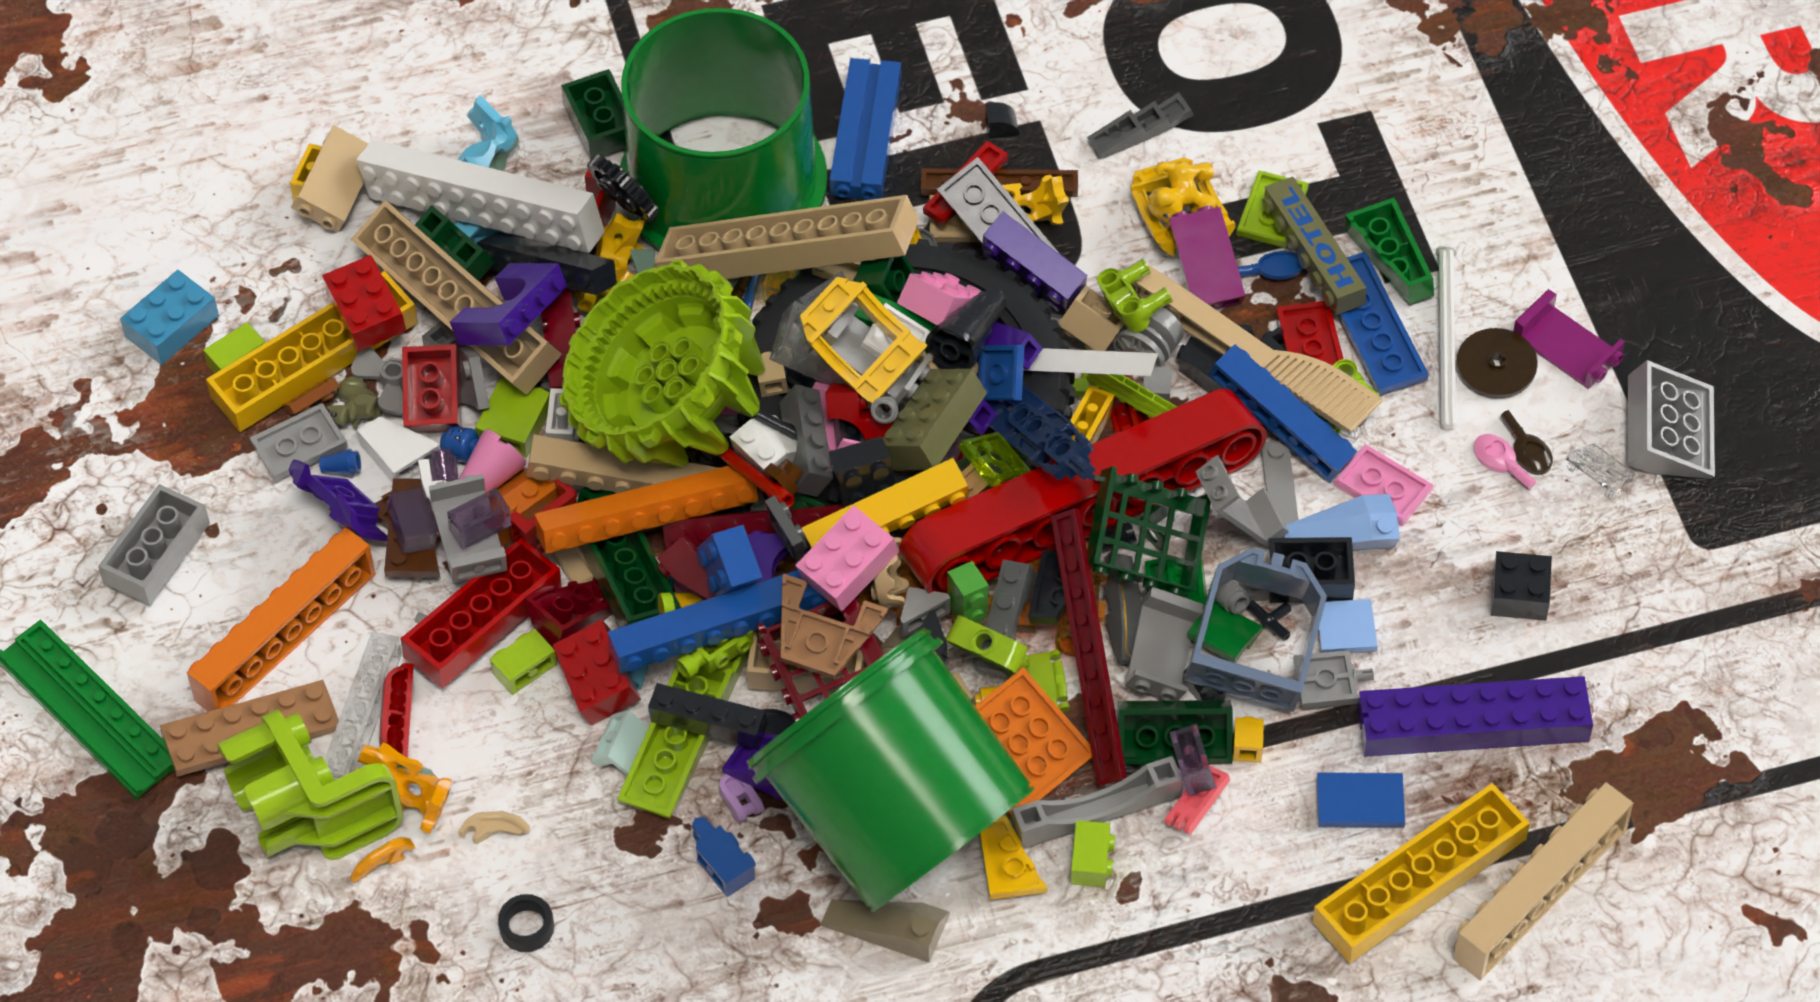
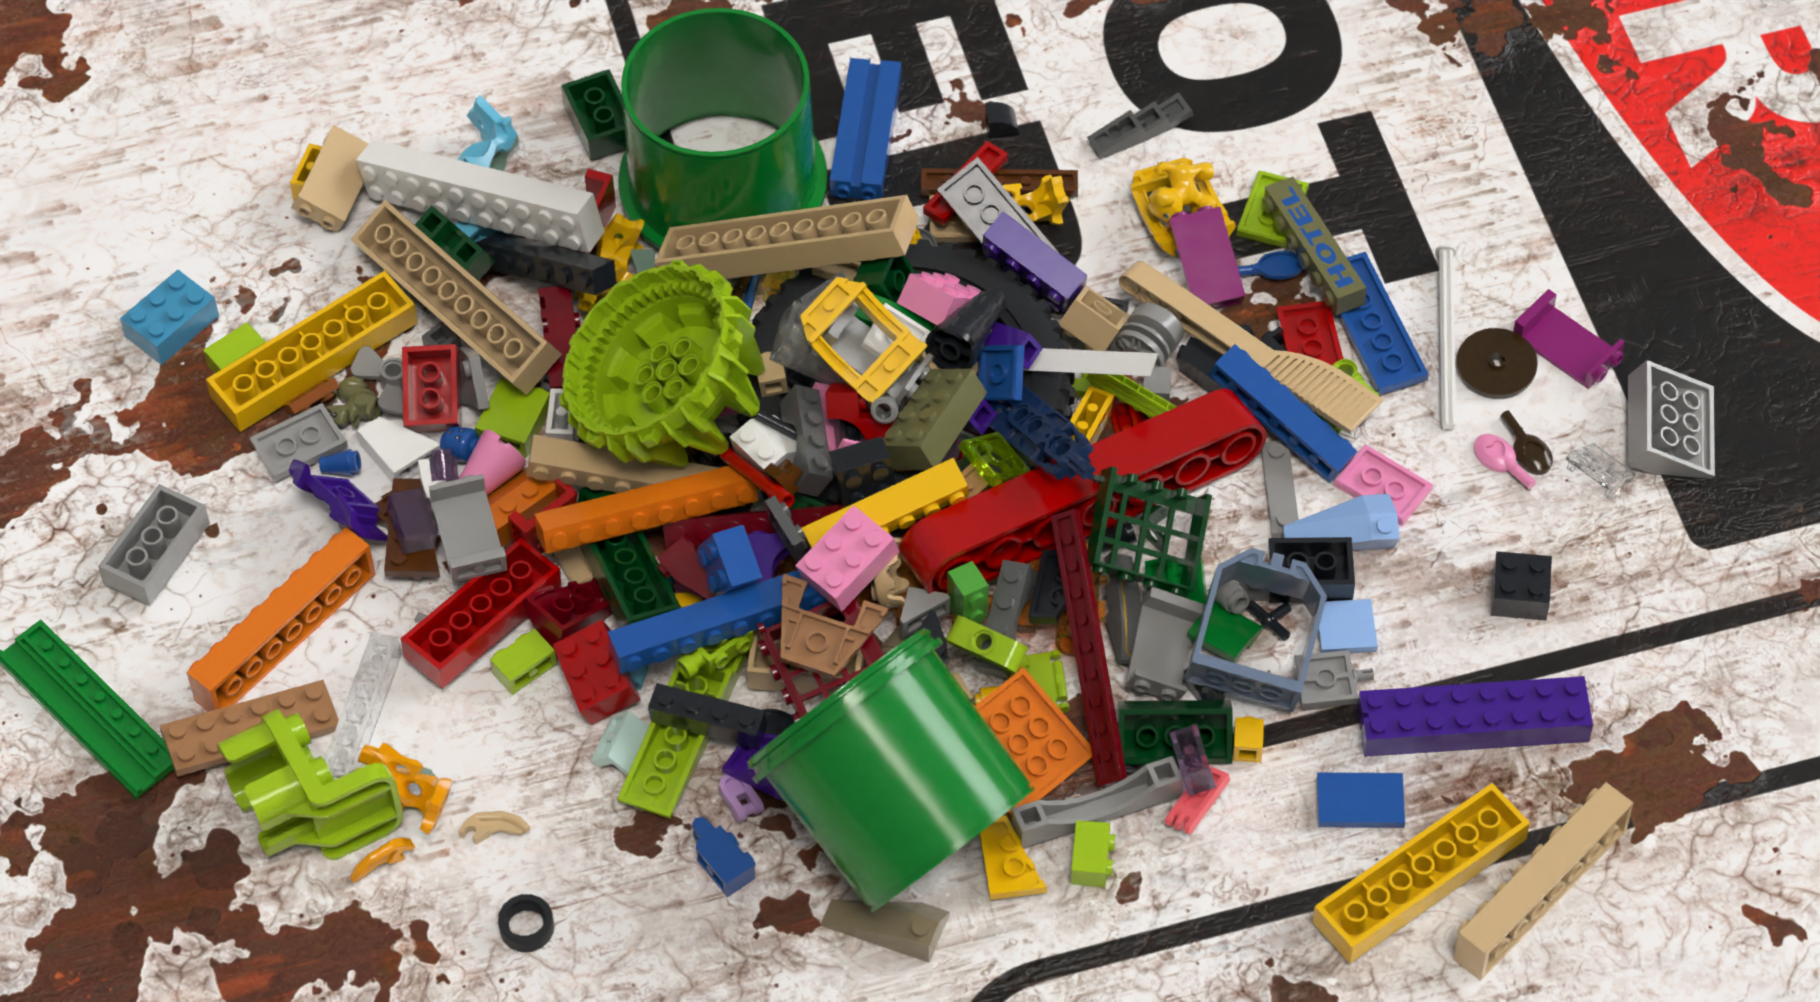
(364, 303): red brick -> none
(396, 708): red brick -> none
(479, 518): clear purple brick -> none
(530, 291): dark purple arch -> none
(622, 188): black gear -> none
(665, 603): lime tile -> none
(1123, 300): lime piece -> none
(1254, 516): light grey panel -> none
(1391, 246): green wedge -> none

